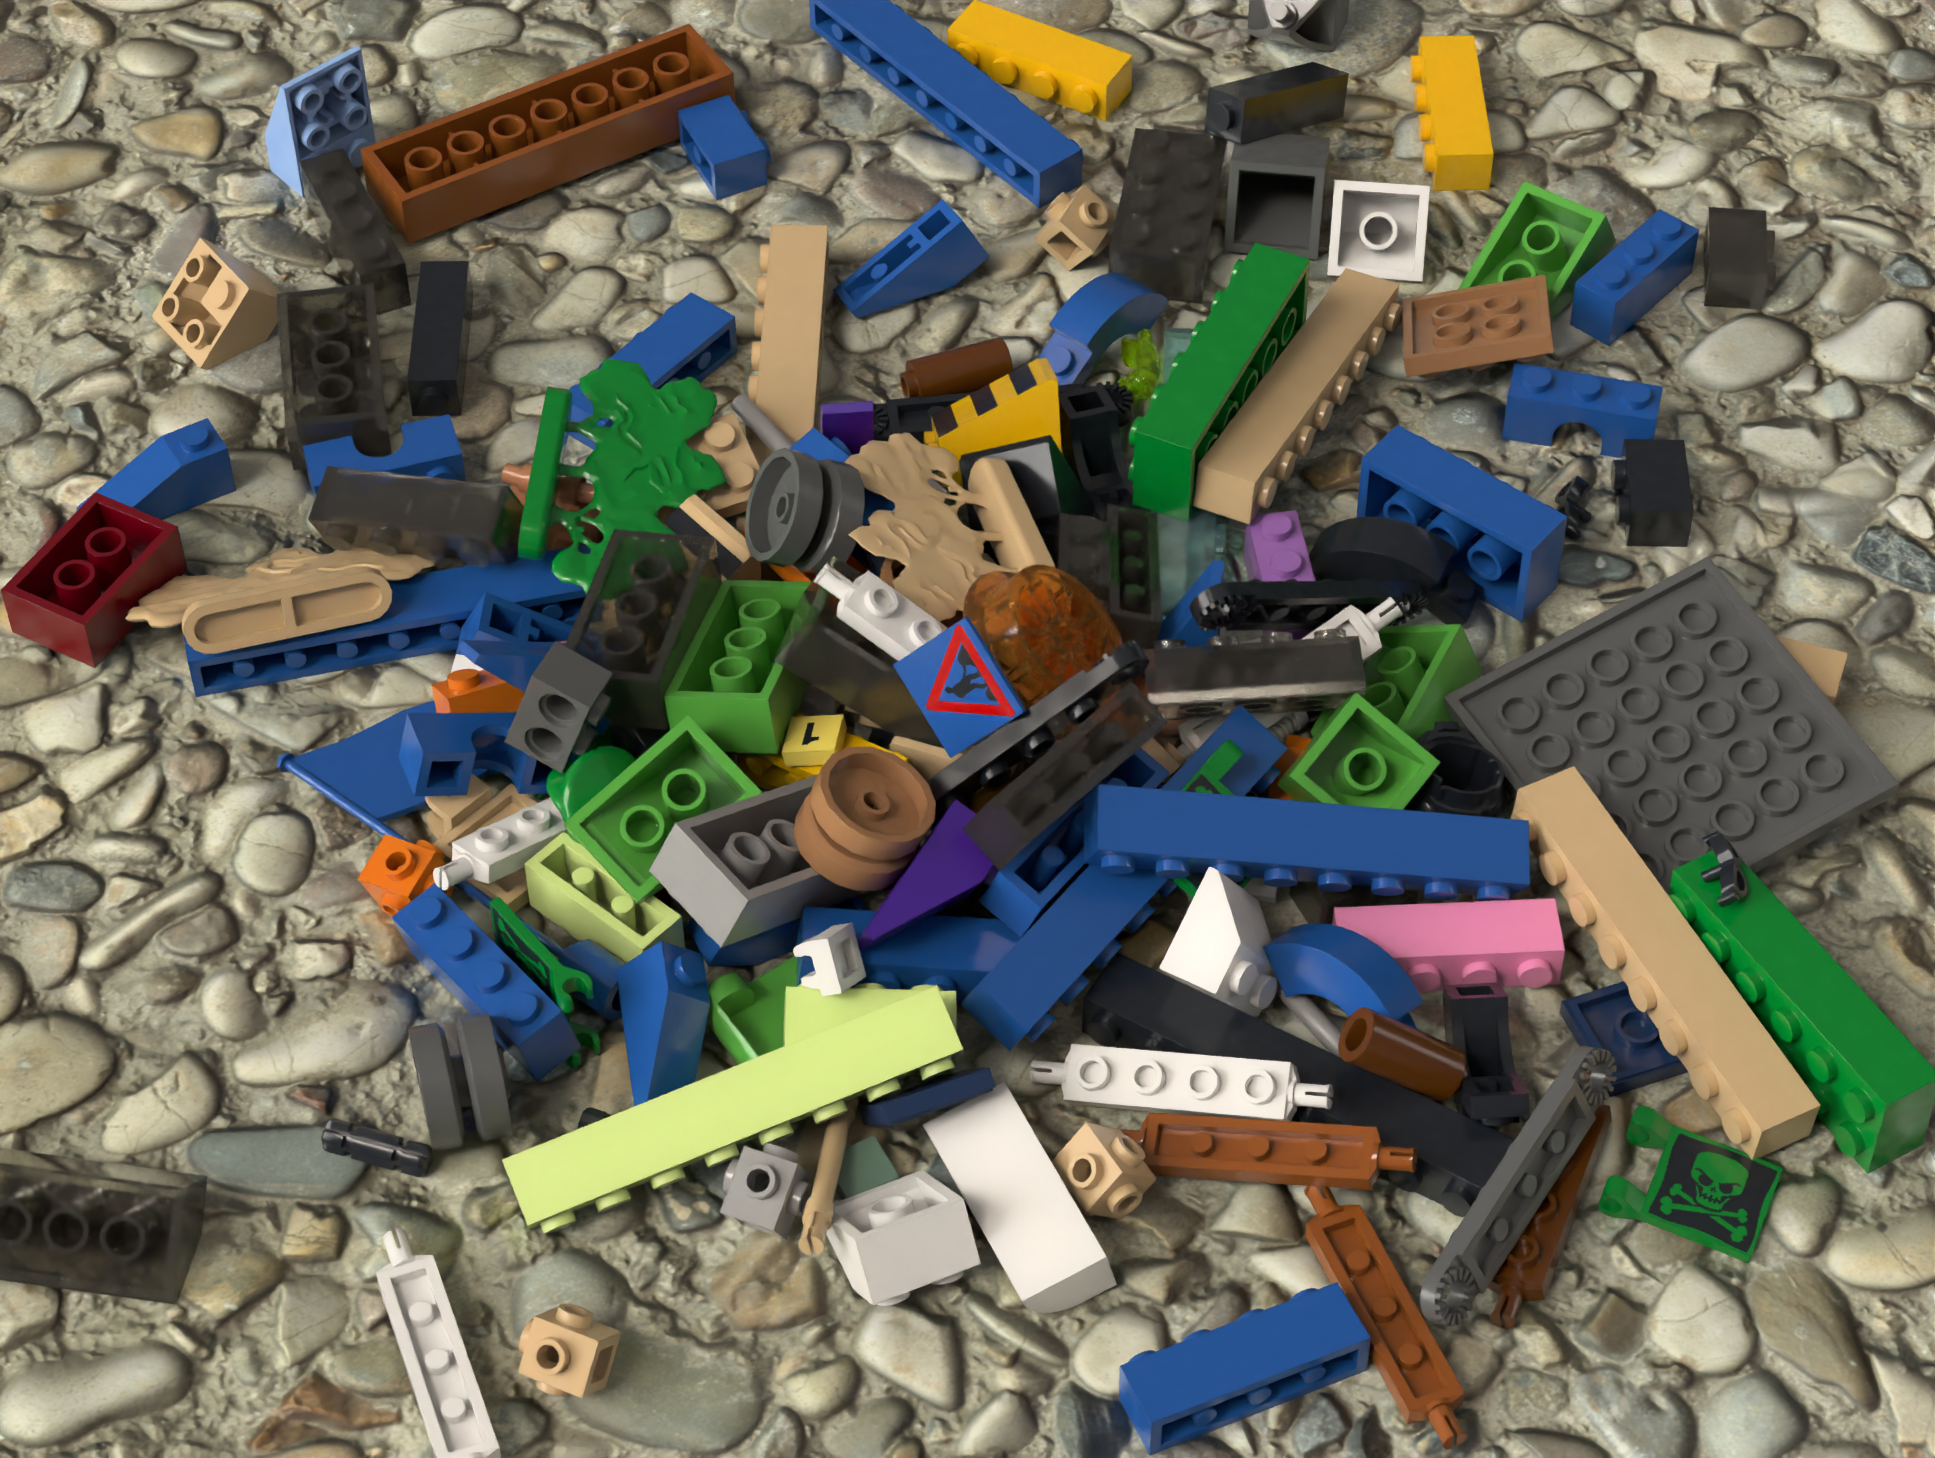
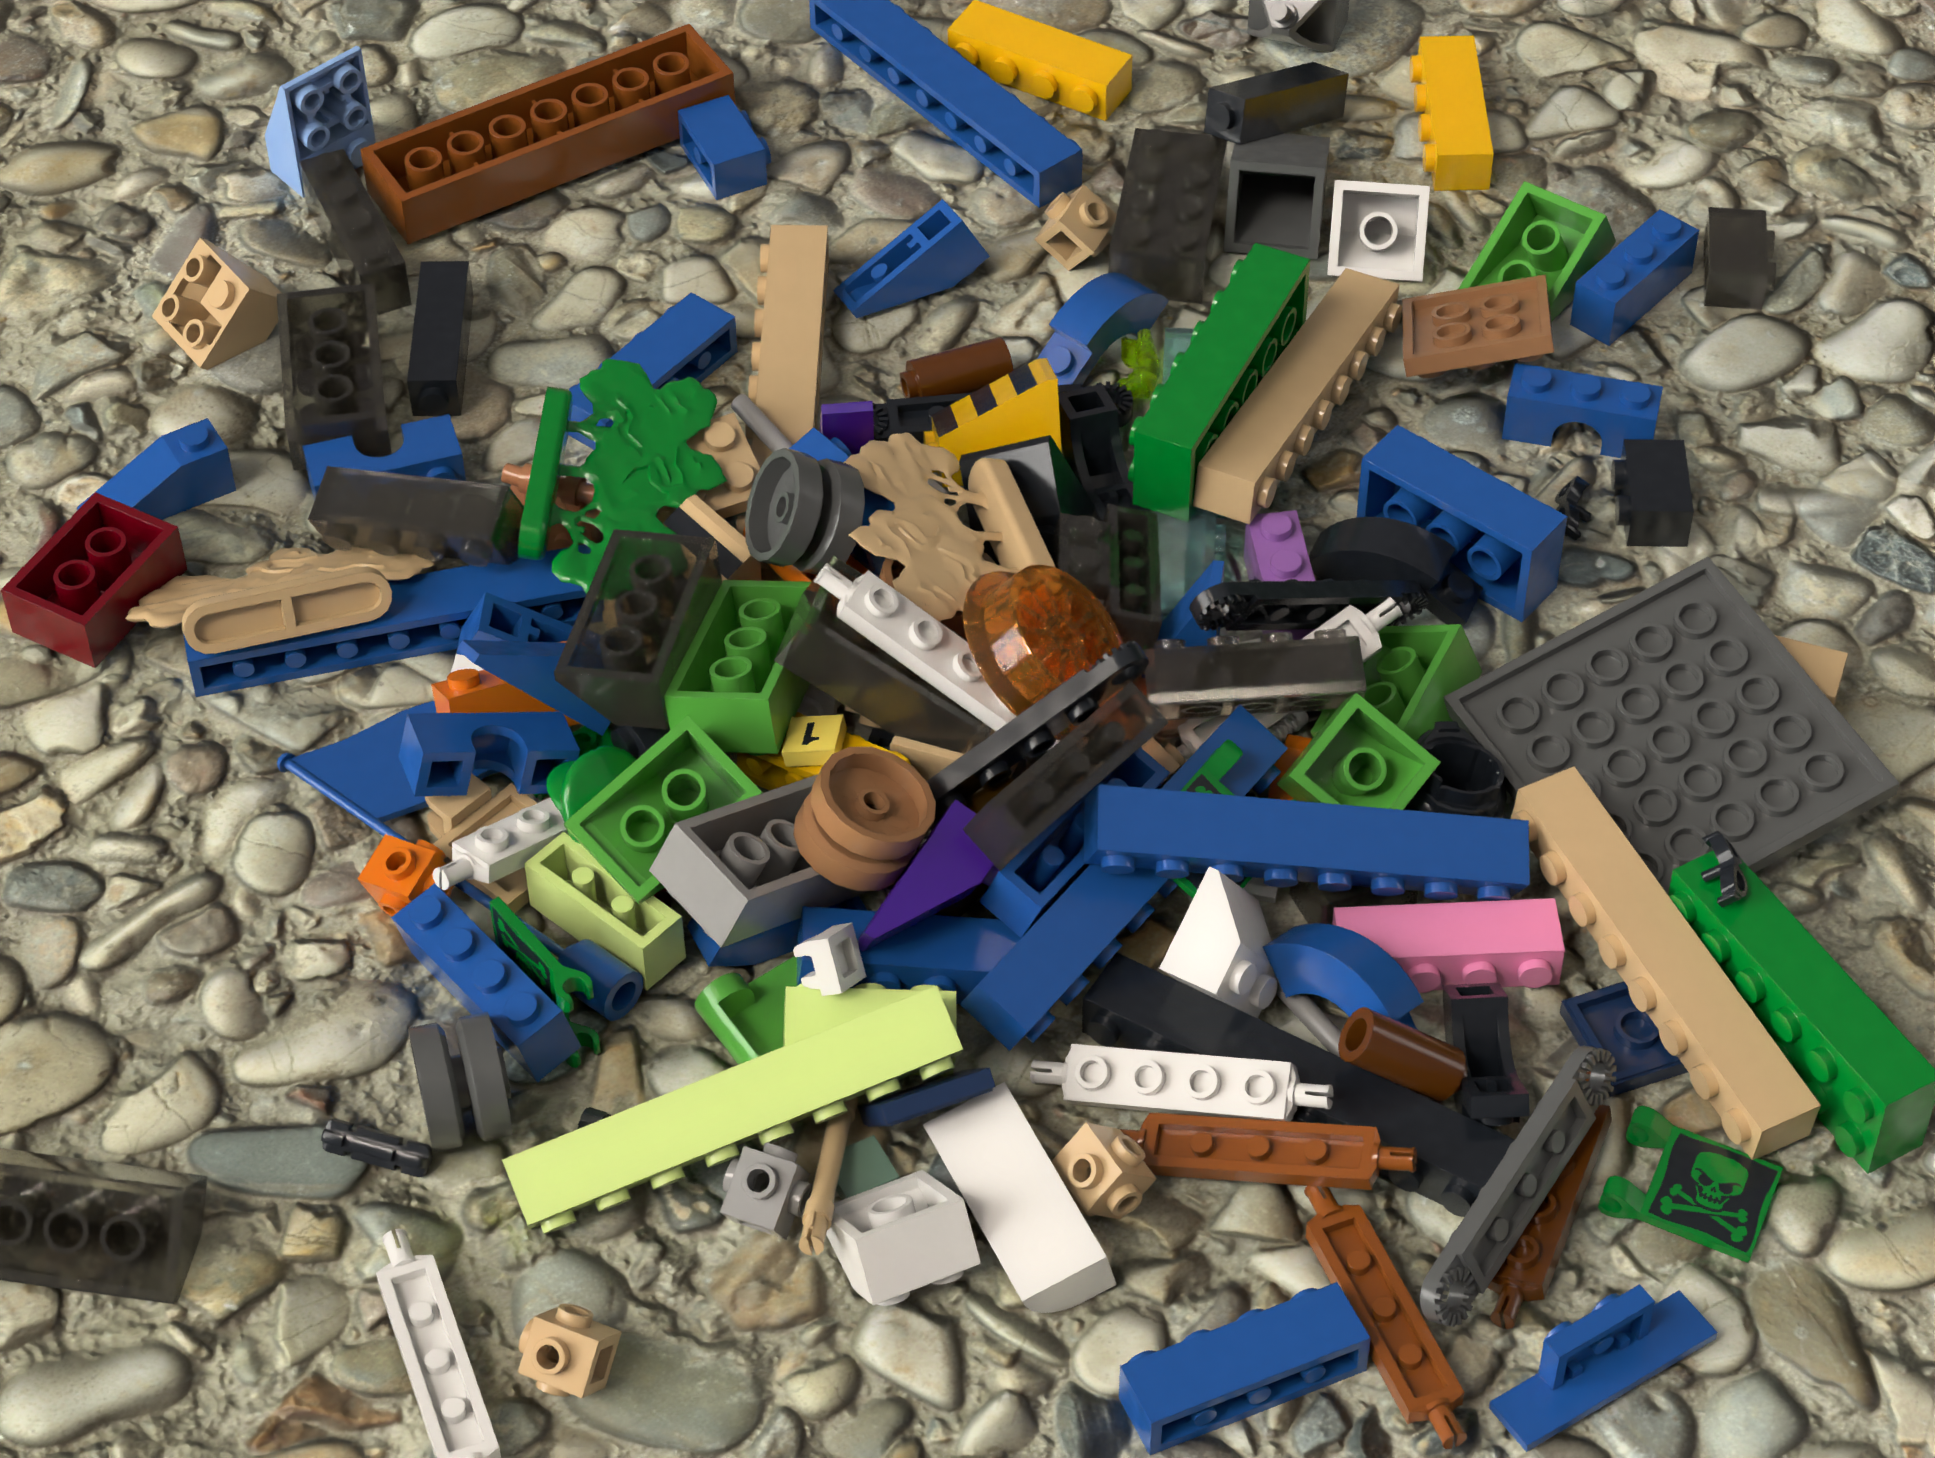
(560, 707): dark grey brick -> none
(663, 1018): blue slope -> none
(959, 687): blue piece -> none
(1600, 1360): none -> blue bracket

